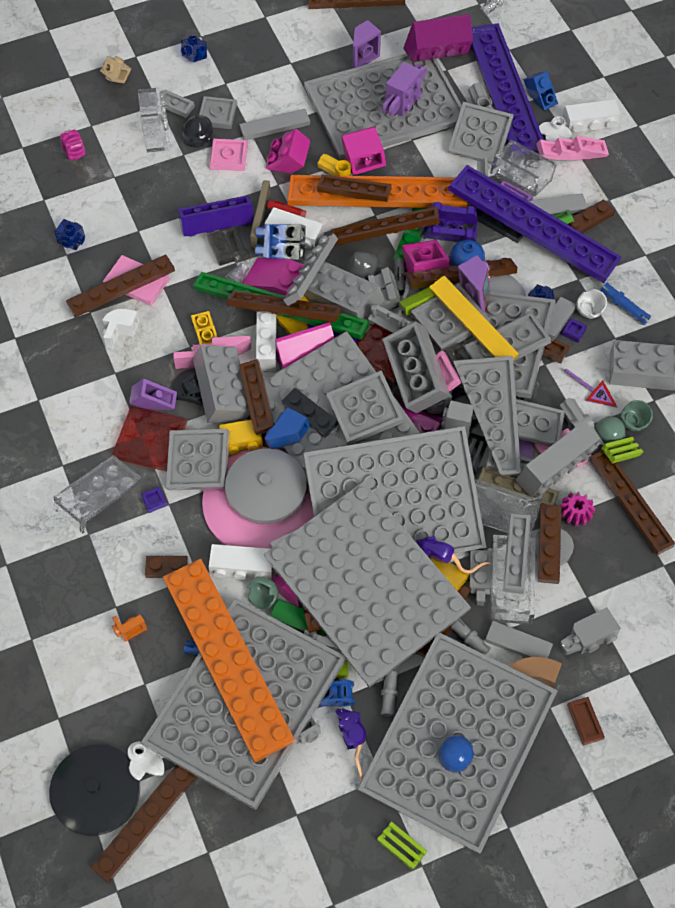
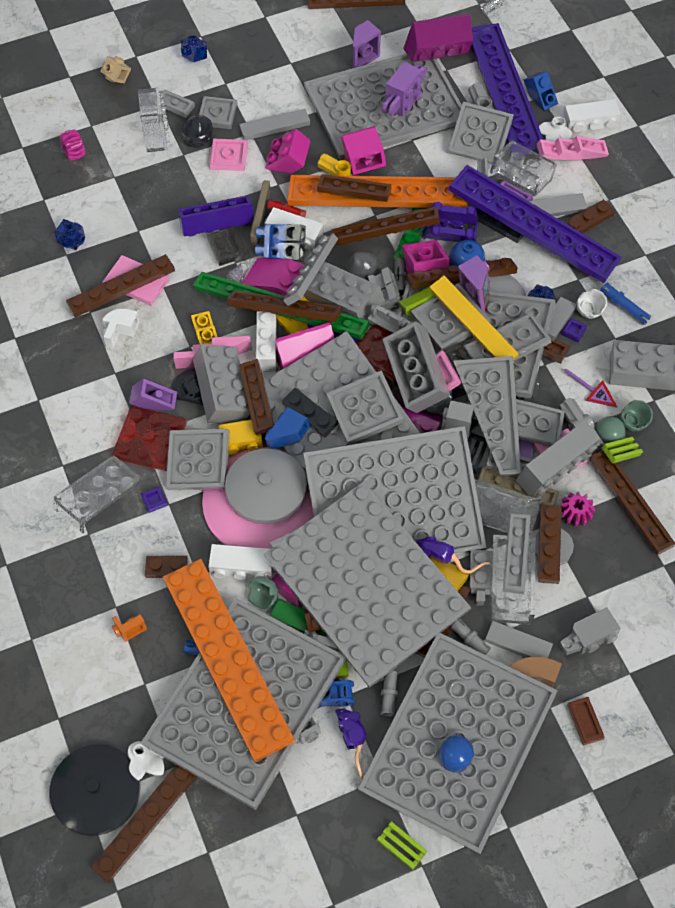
(565, 216): bright green tile -> none

